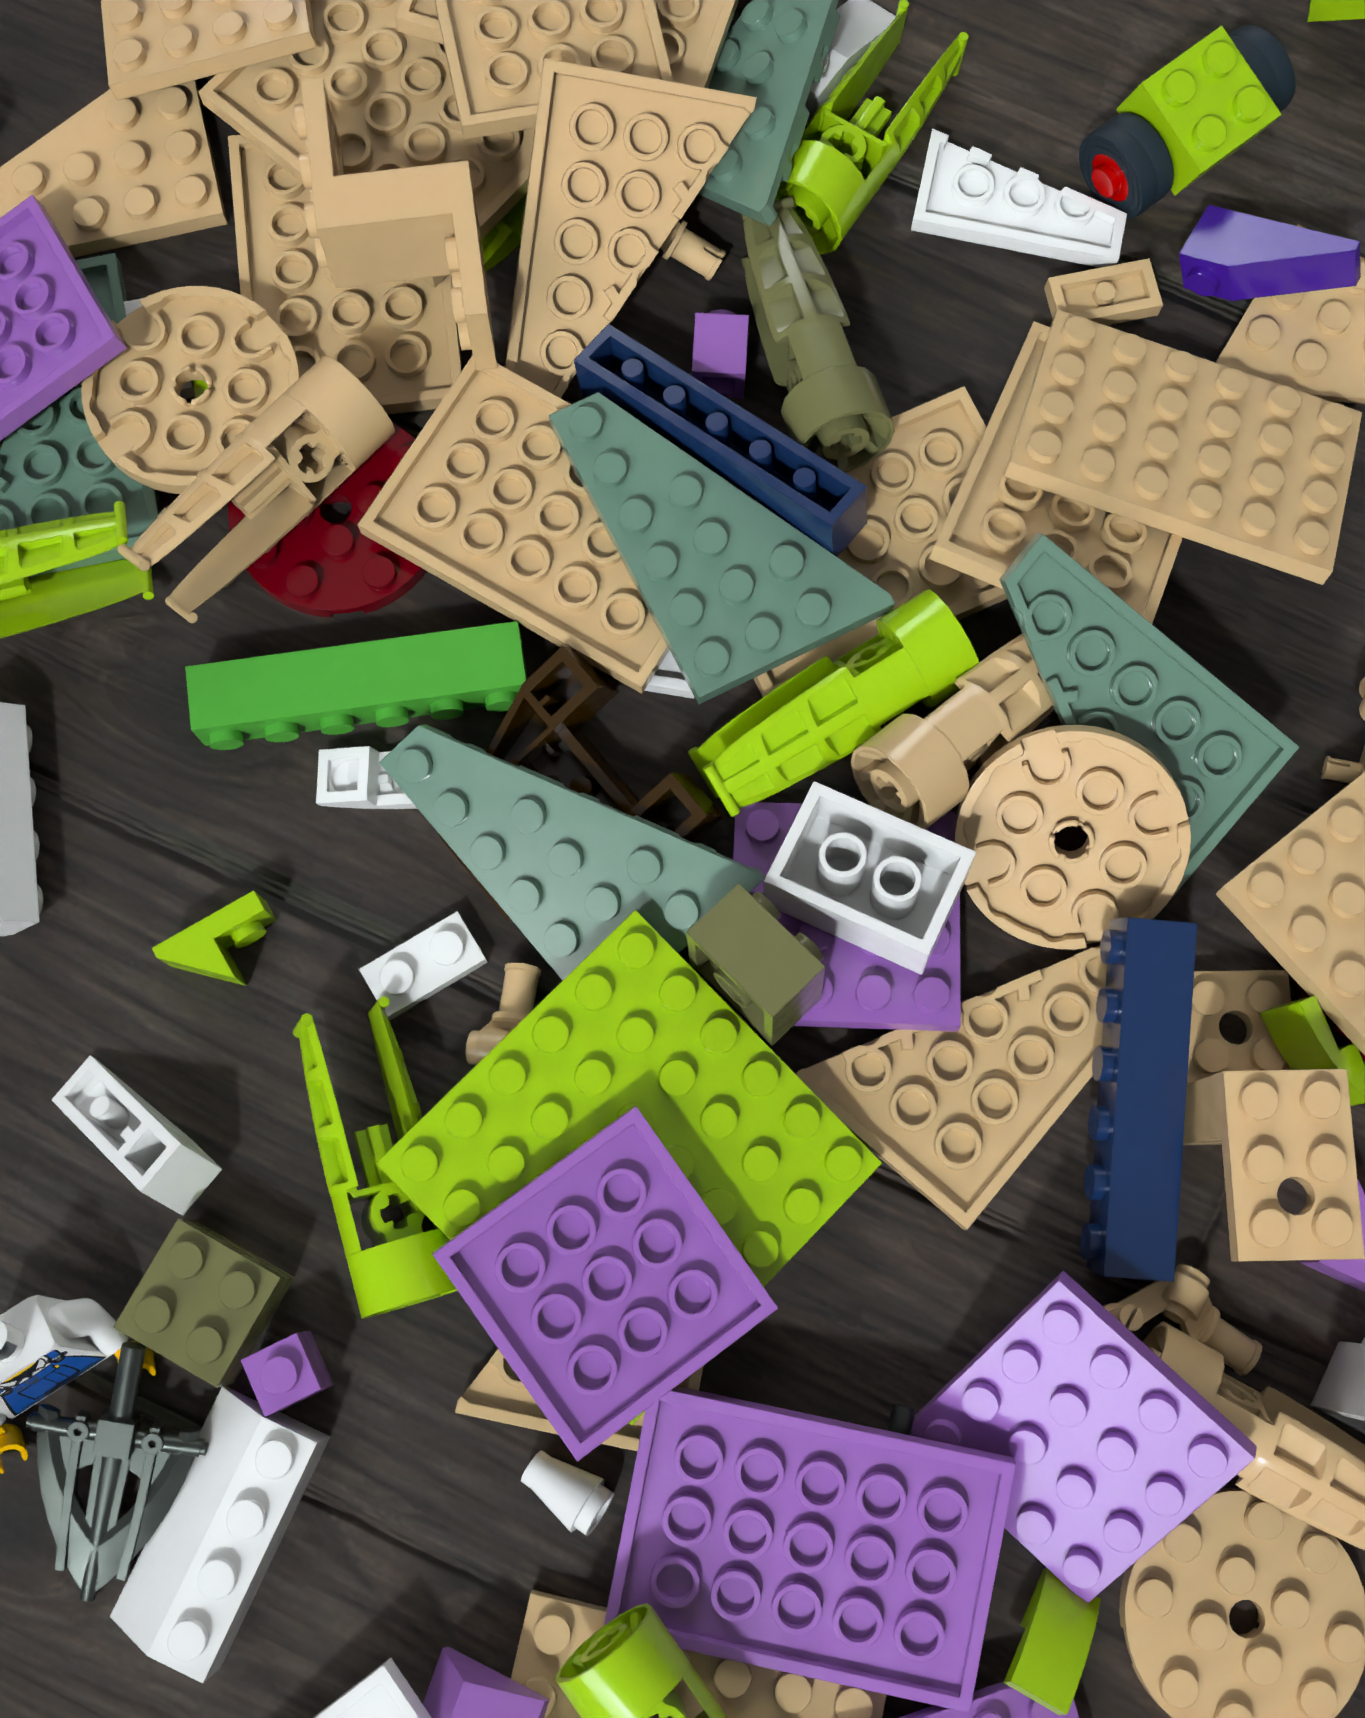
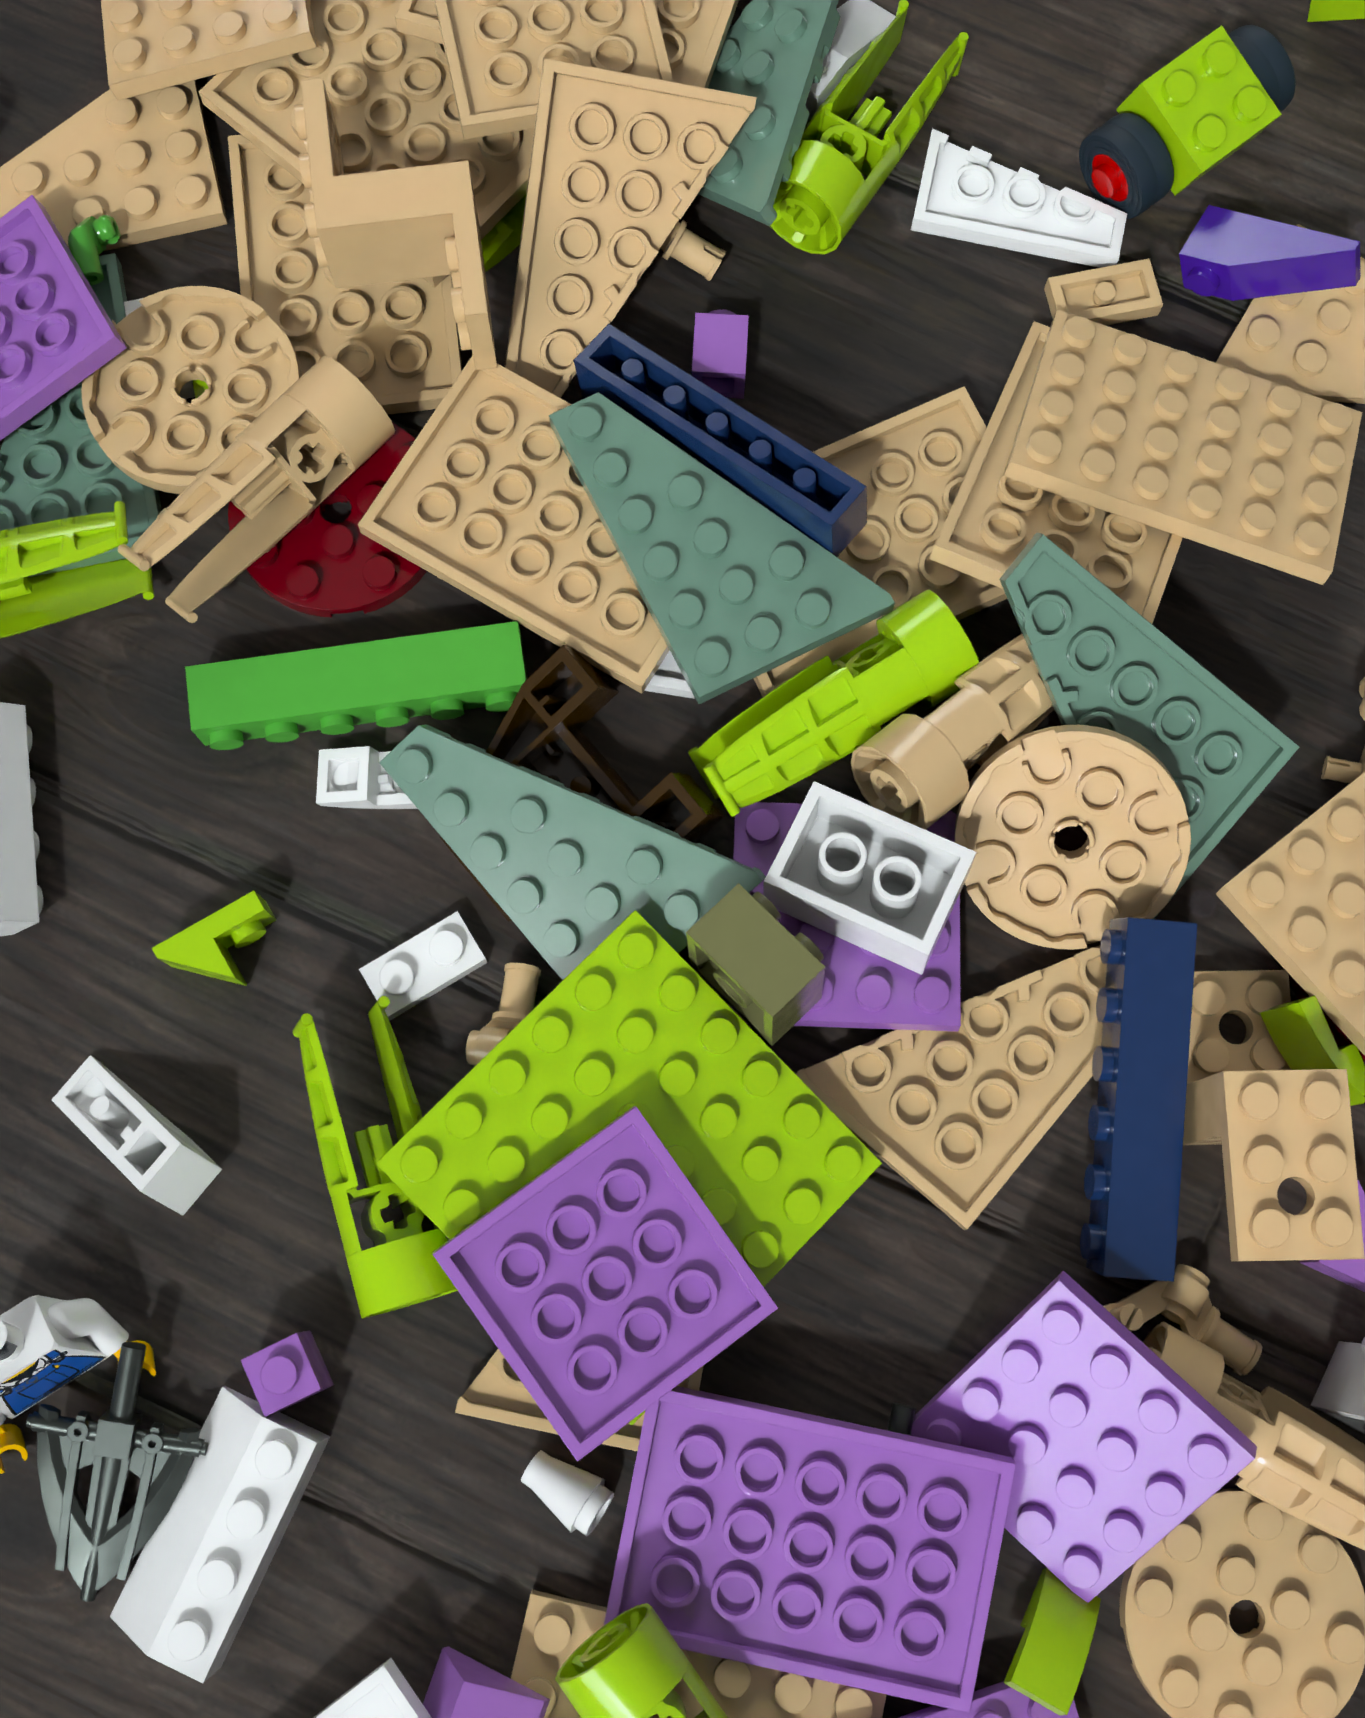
(89, 241): none -> bright green arm
(204, 1302): olive brick -> none
(800, 320): olive piece -> none

